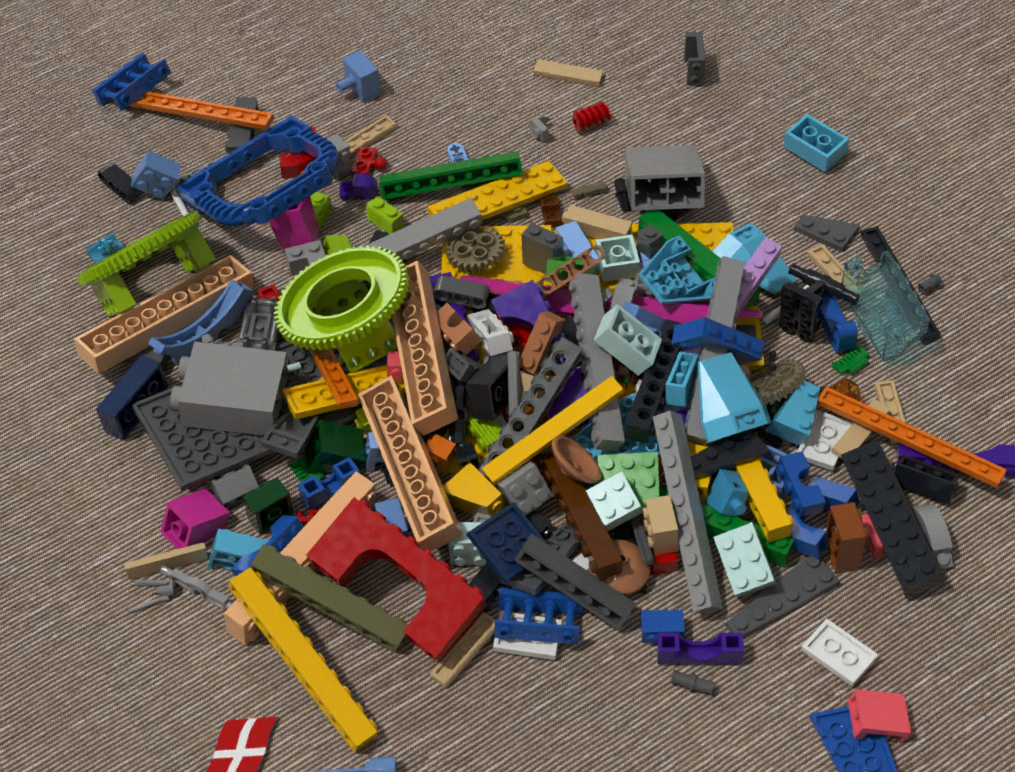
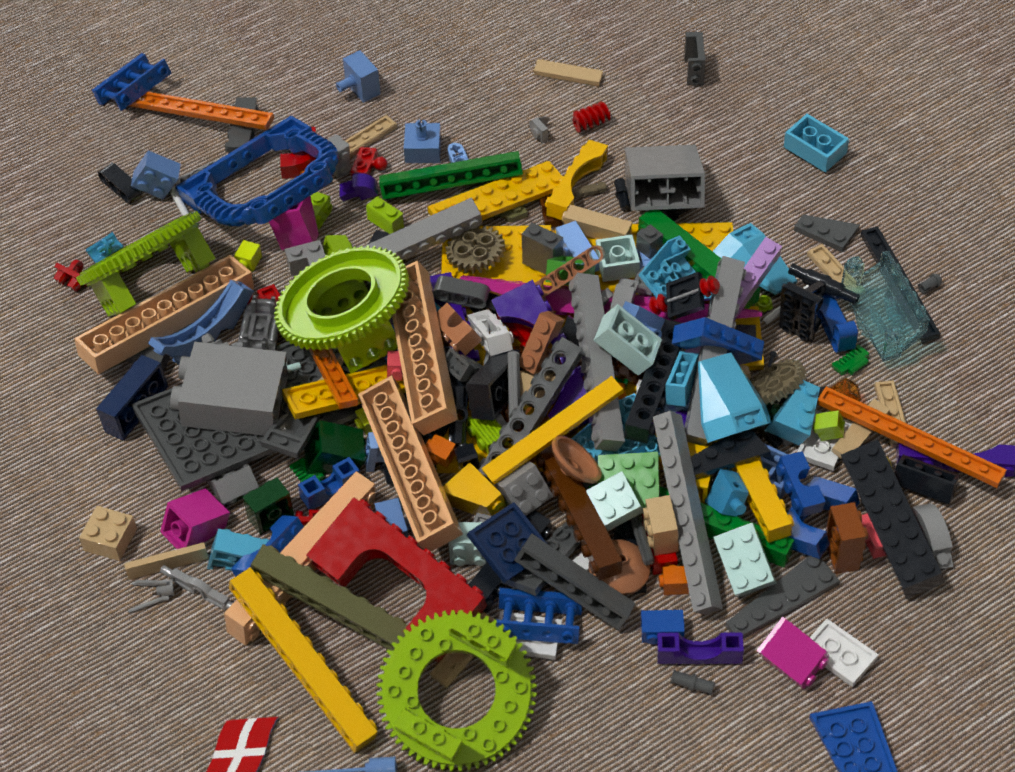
(71, 272): none -> red hips
(108, 533): none -> tan brick
(248, 254): none -> neon yellow brick
(422, 142): none -> medium blue brick
(456, 745): none -> lime piece
(590, 159): none -> yellow arch
(673, 580): none -> orange brick
(684, 296): none -> black plate
(764, 303): none -> lime plate
(793, 653): none -> dark pink slope
(829, 425): none -> lime brick
(879, 714): coral panel -> none

